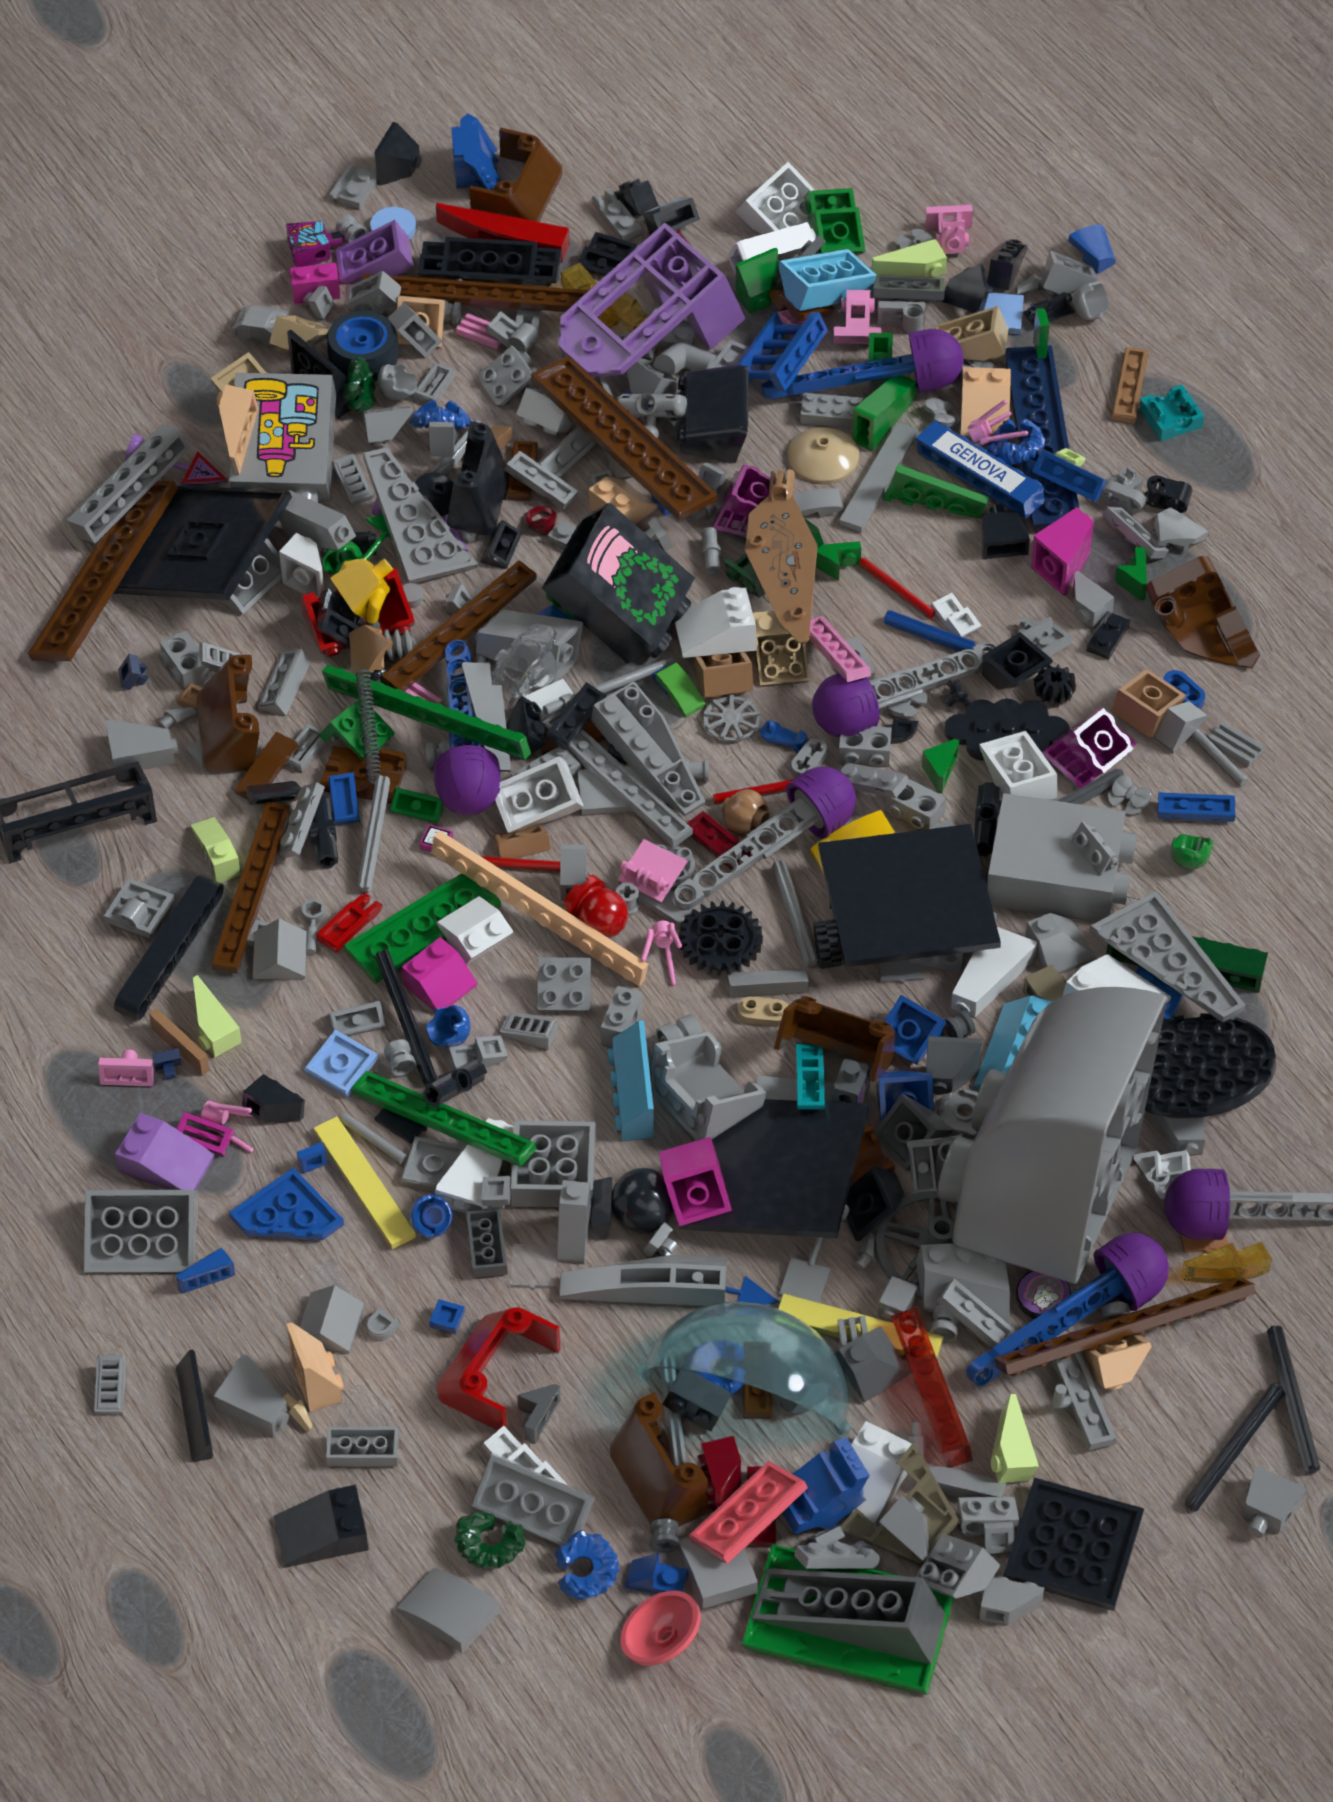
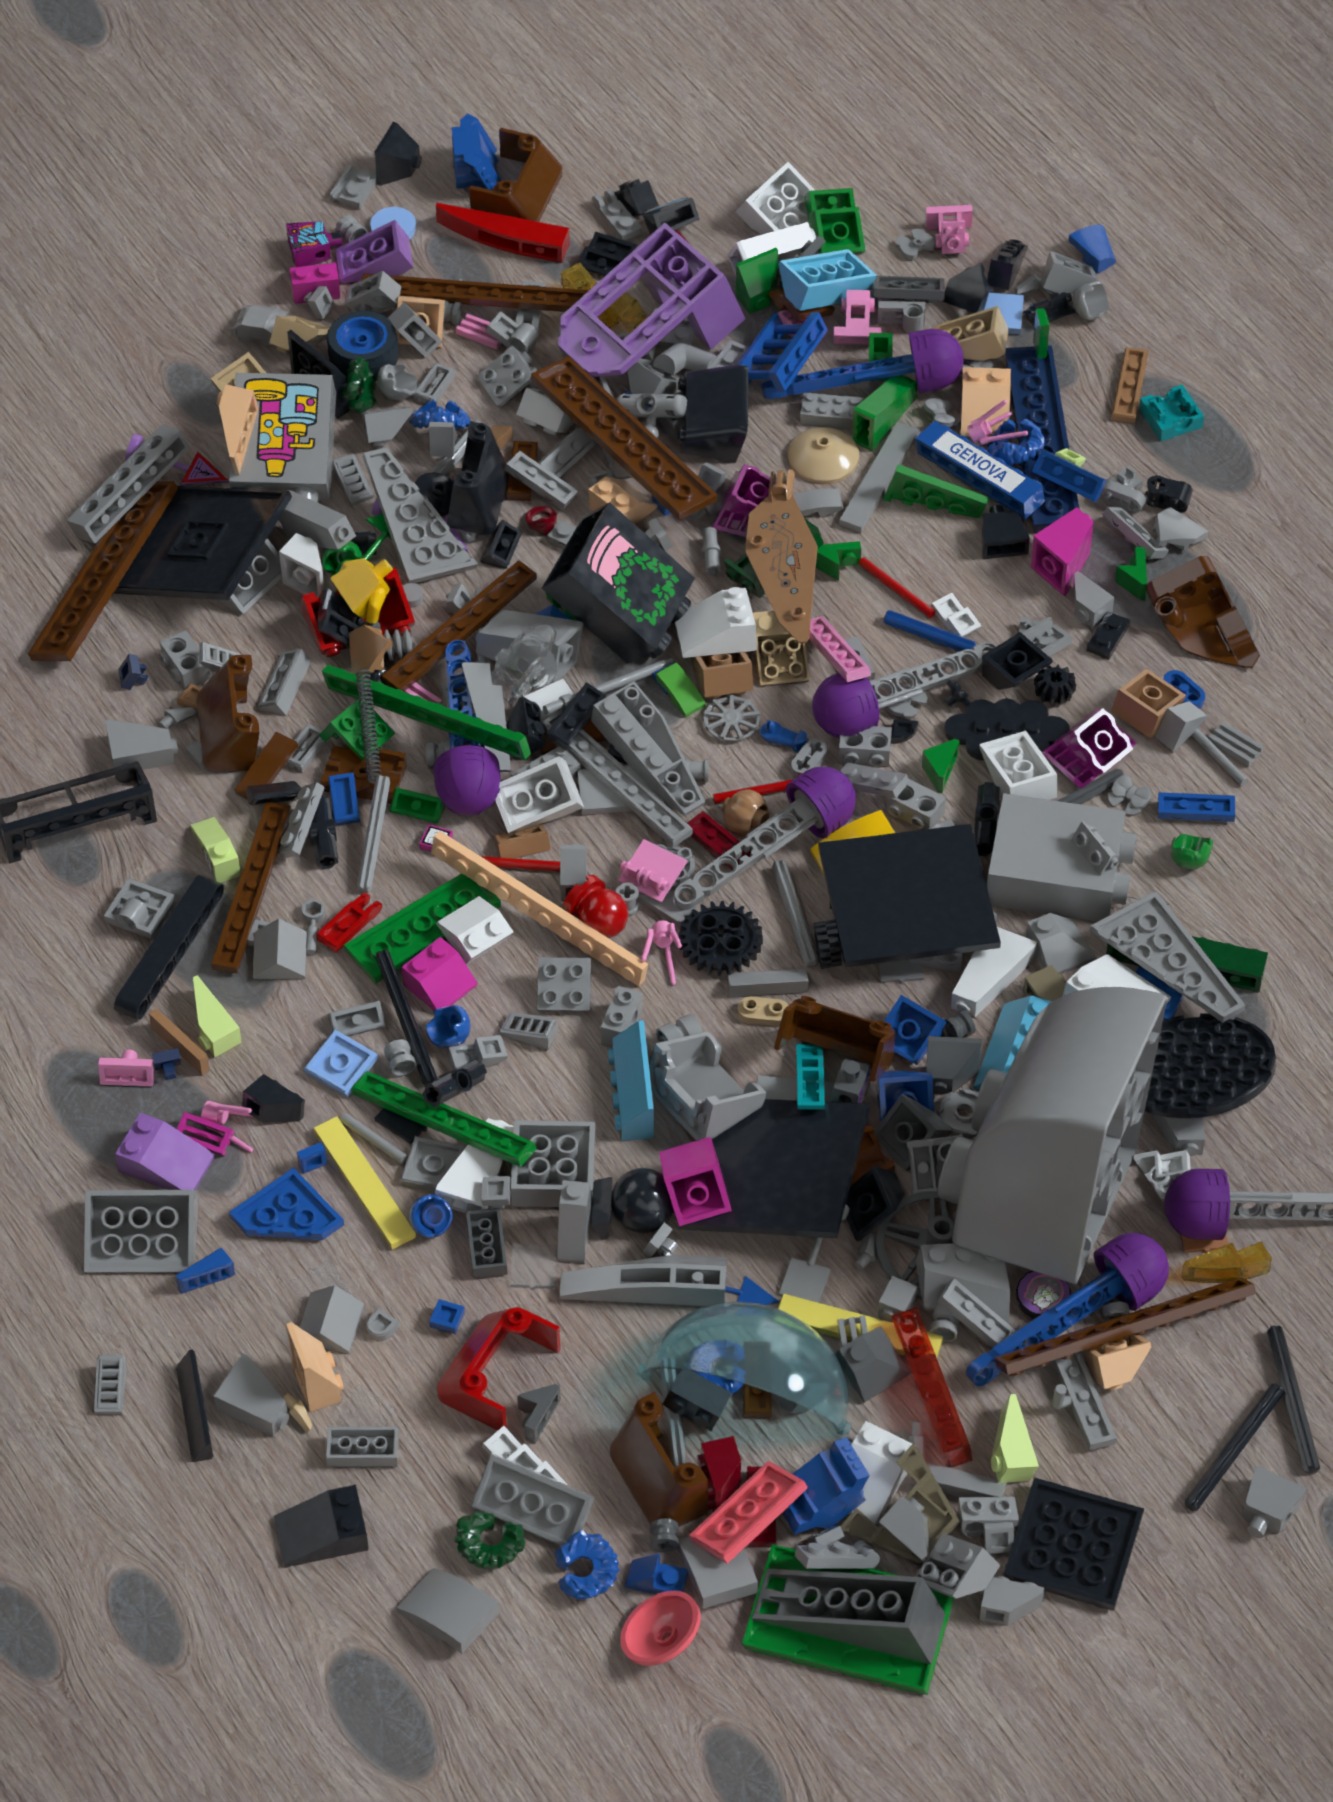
(490, 260): black slope -> none
(914, 261): yellowish green slope -> none

